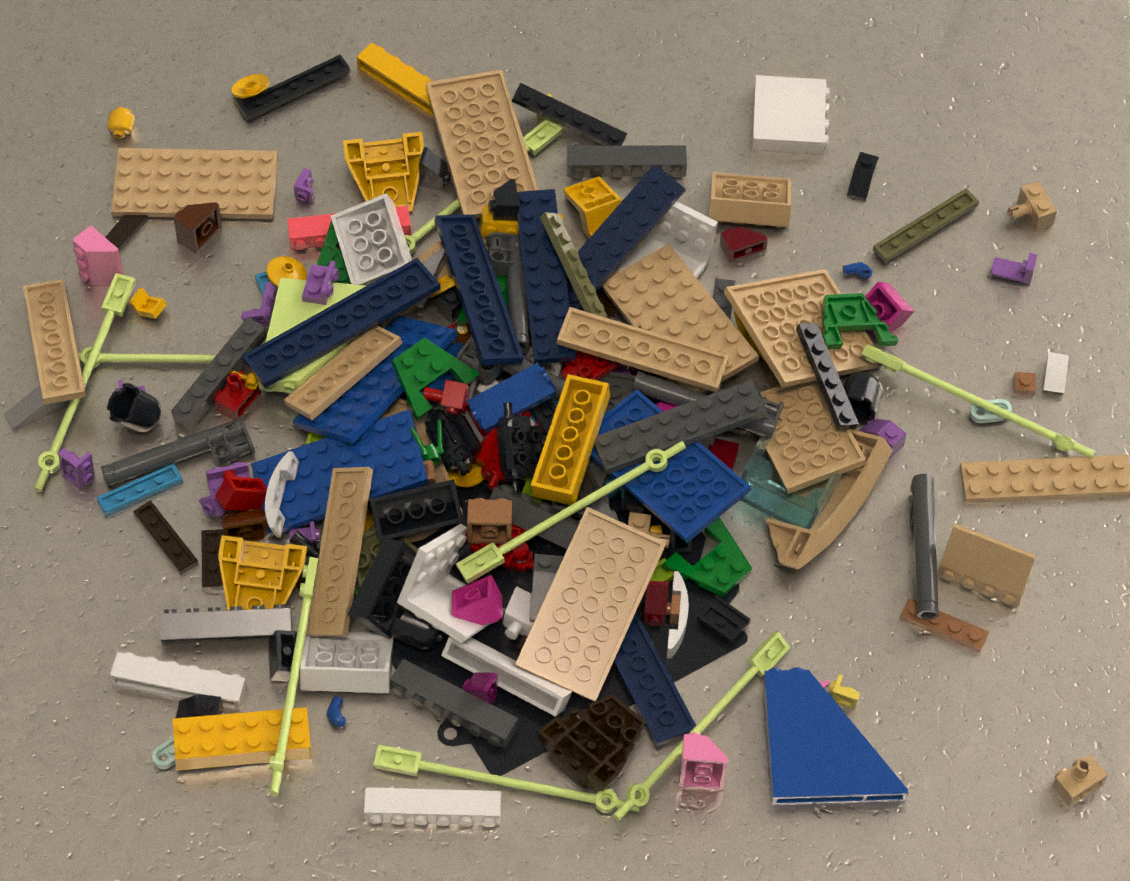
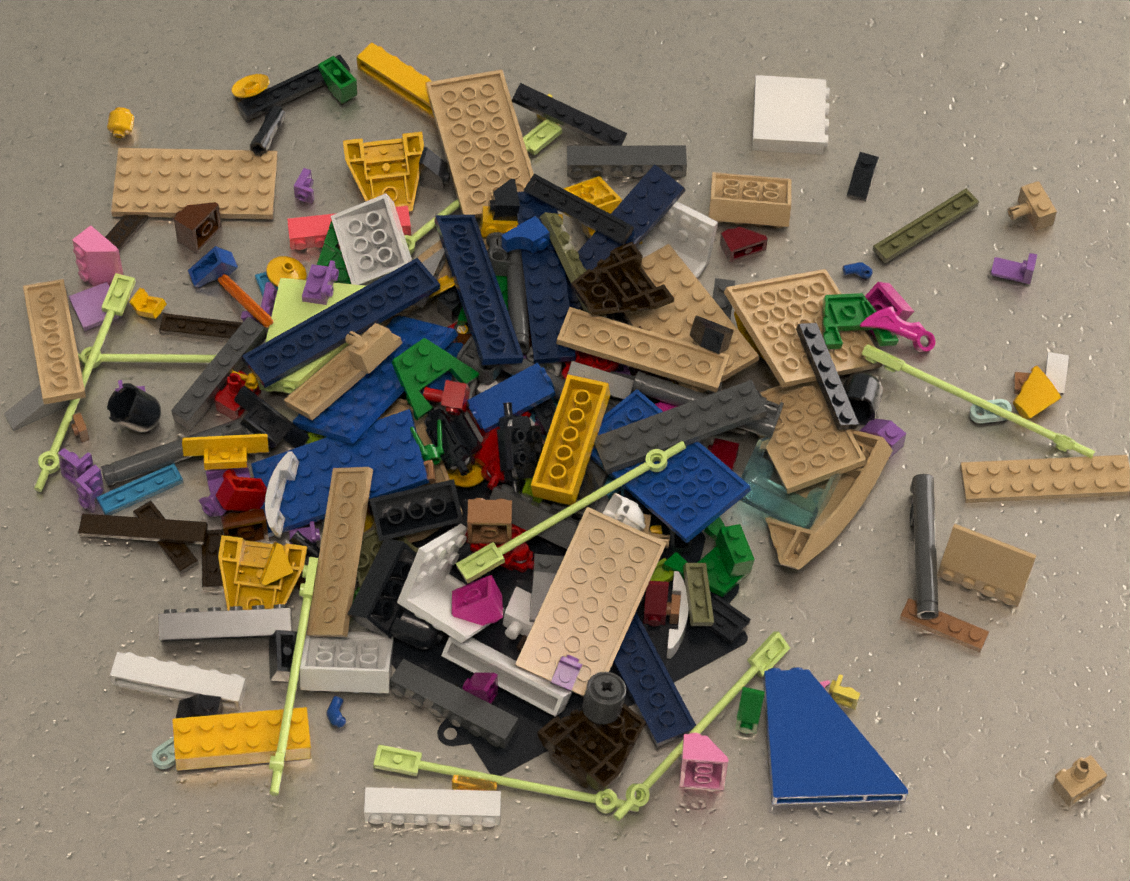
(79, 428): none -> medium nougat plate
(88, 306): none -> lavender tile
(89, 487): none -> medium lavender bracket
(143, 529): none -> dark brown tile
(198, 327): none -> dark brown tile
(212, 266): none -> blue arch
(225, 451): none -> yellow bracket
(245, 300): none -> orange axle
(262, 140): none -> black axle
(267, 420): none -> black bracket
(276, 565): none -> yellow slope
(338, 79): none -> green slope
(371, 347): none -> tan brick
(469, 783): none -> clear yellow tile
(529, 236): none -> blue arch
(566, 672): none -> bracket
(578, 209): none -> black plate
(604, 697): none -> dark grey piece
(618, 385): none -> light grey slope
(620, 285): none -> dark brown wedge
(625, 511): none -> white helmet
(698, 594): none -> olive plate
(711, 335): none -> black slope
(735, 550): none -> green brick
(749, 710): none -> green slope
(889, 320): none -> dark pink piece
(1035, 394): none -> yellow slope

